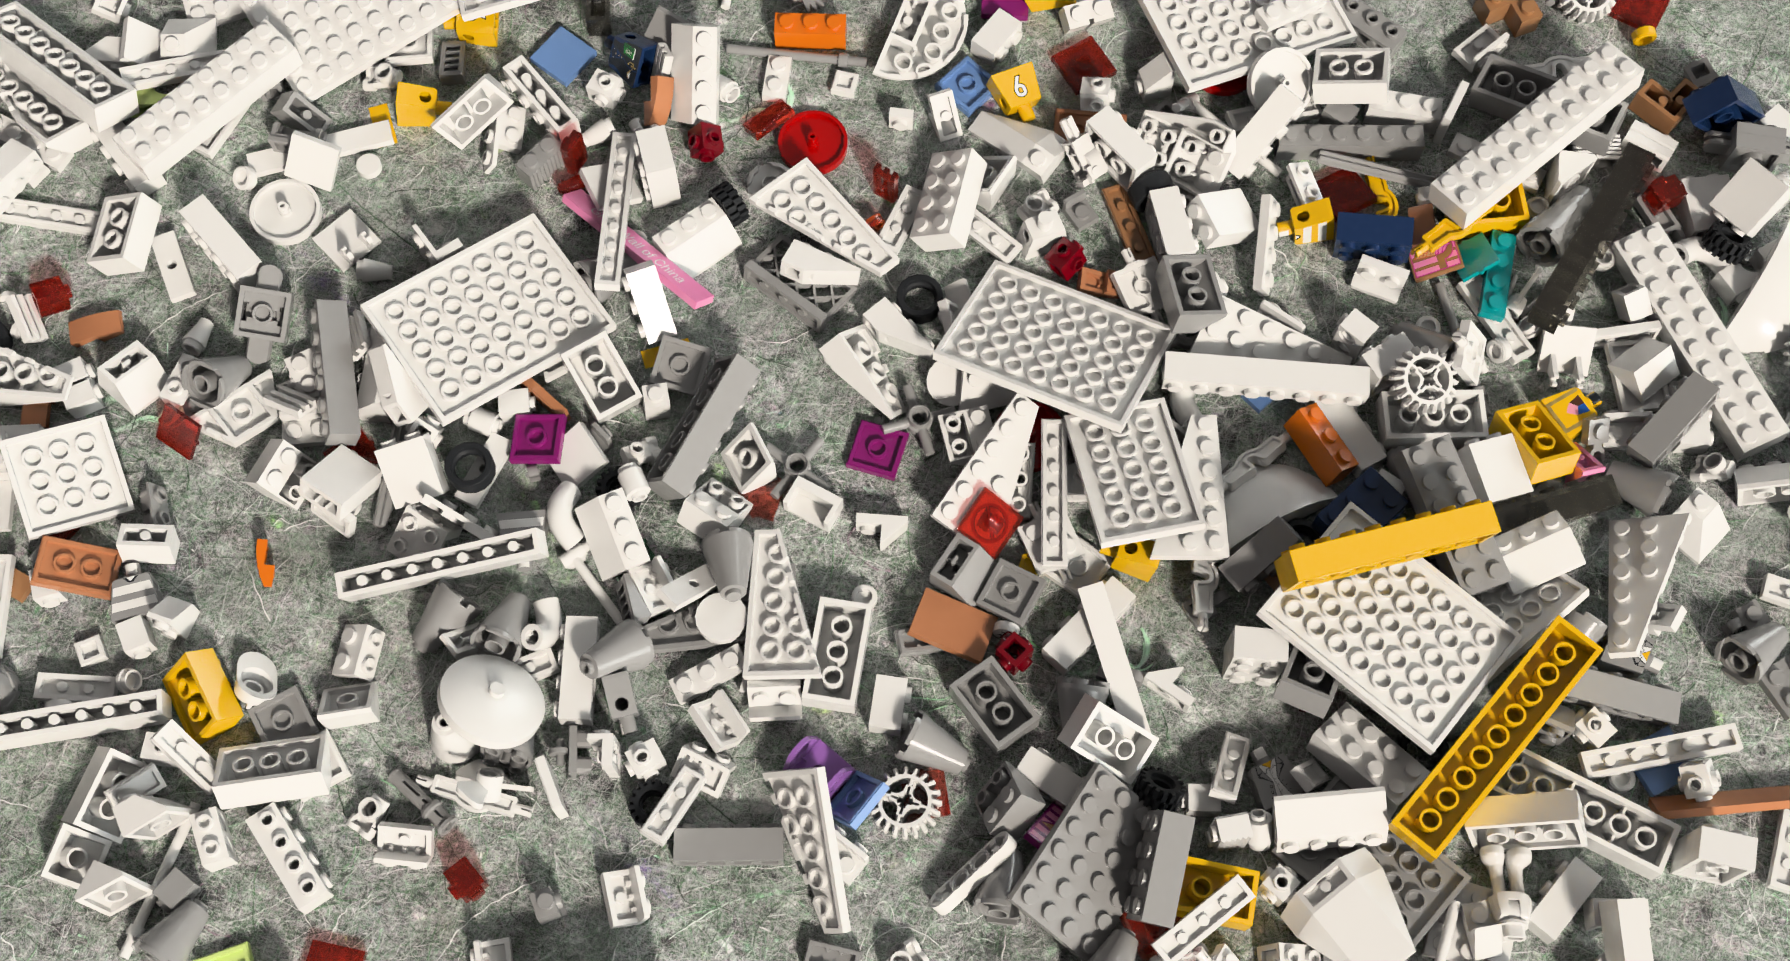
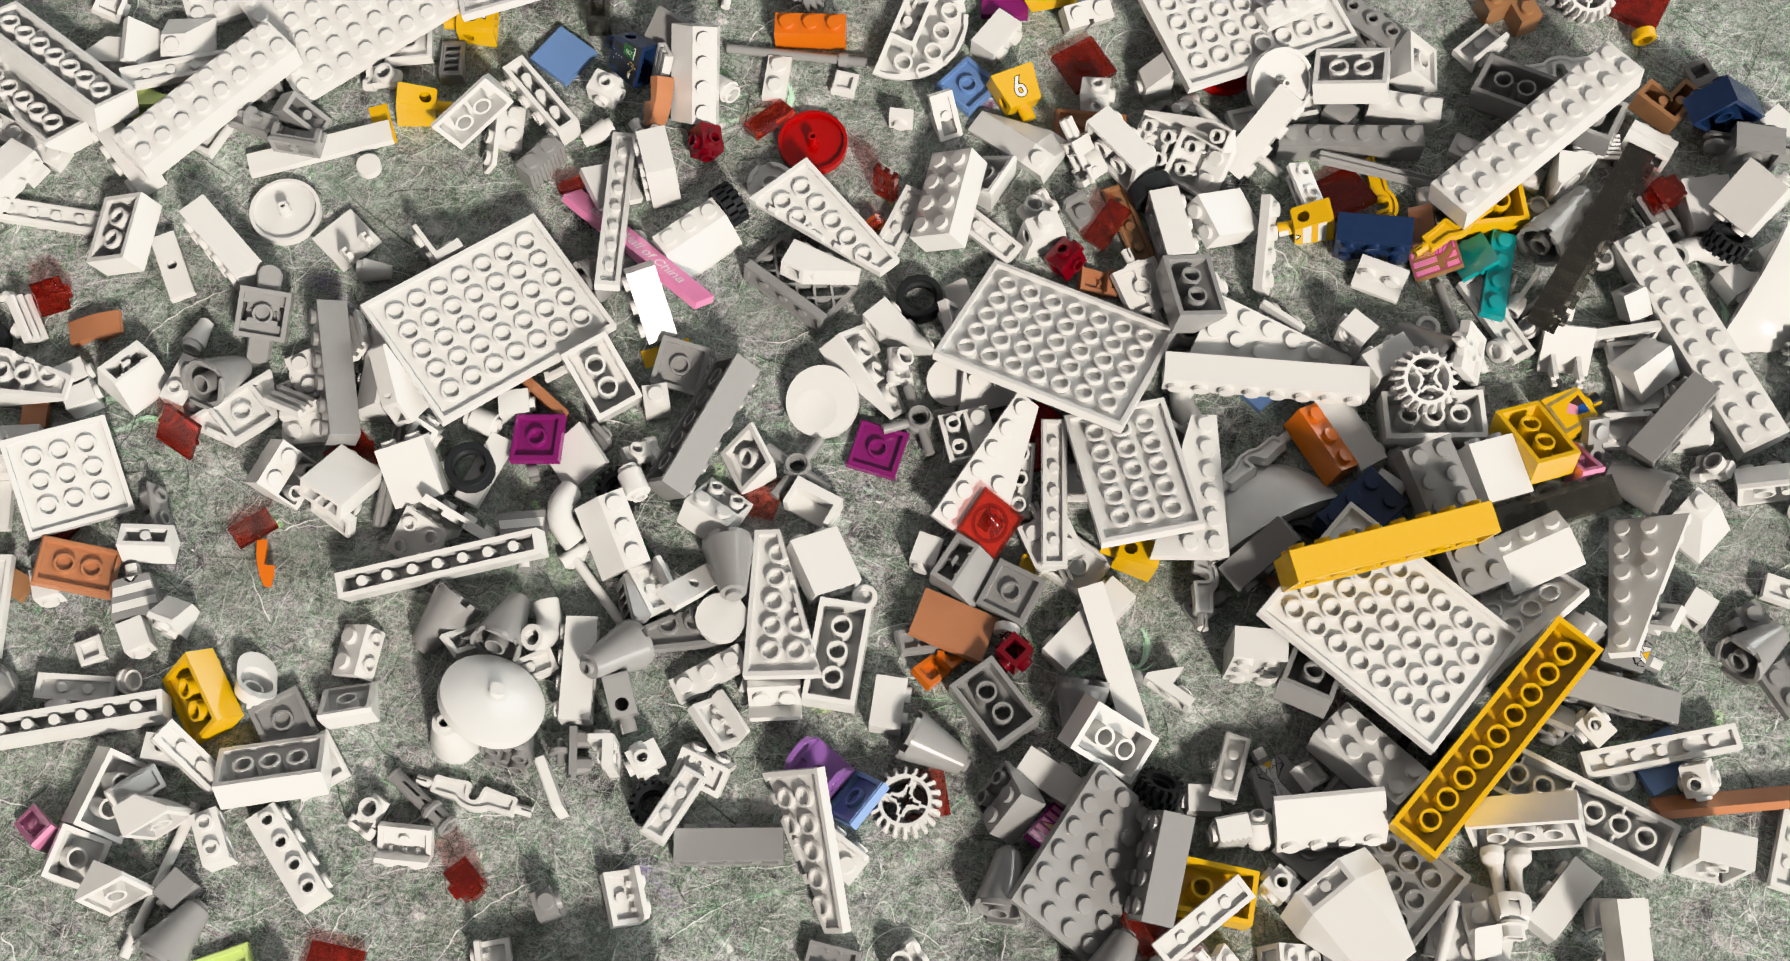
(37, 828): none -> bright pink slope
(244, 178): white tile -> none
(253, 528): none -> clear red piece
(254, 122): none -> light grey hips
(312, 160): white tile -> none
(483, 784): white piece -> none
(574, 152): clear red plate -> none
(822, 401): none -> white piece
(822, 564): none -> white brick
(888, 525): white slope -> none
(898, 366): none -> white plate
(926, 553): none -> white brick
(935, 669): none -> orange slope
(973, 873): white beam -> none
(1106, 225): none -> clear red tile
(1413, 65): none -> white slope
(1450, 112): white tile -> none
(1699, 608): none -> white brick

